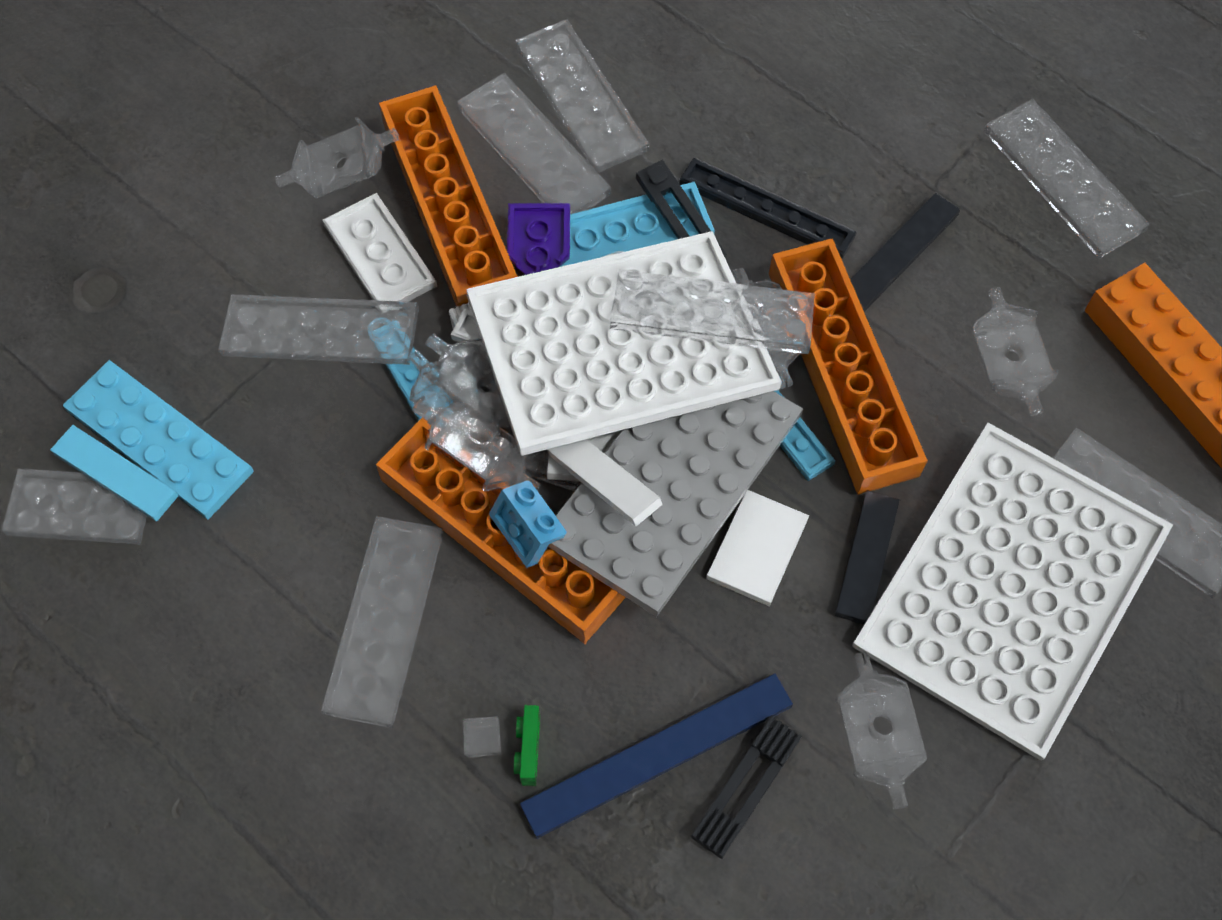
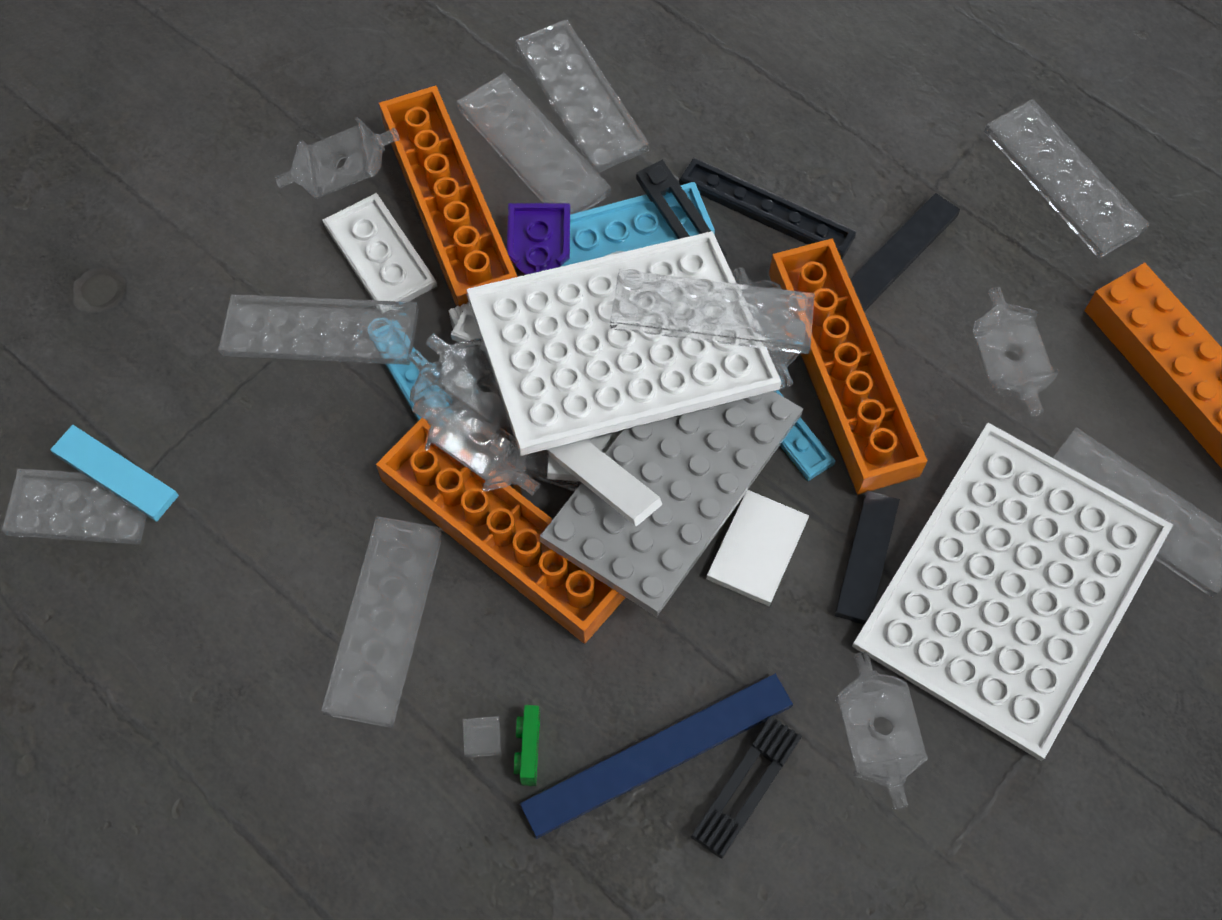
(158, 439): medium azure plate -> none
(526, 521): dark azure bracket -> none

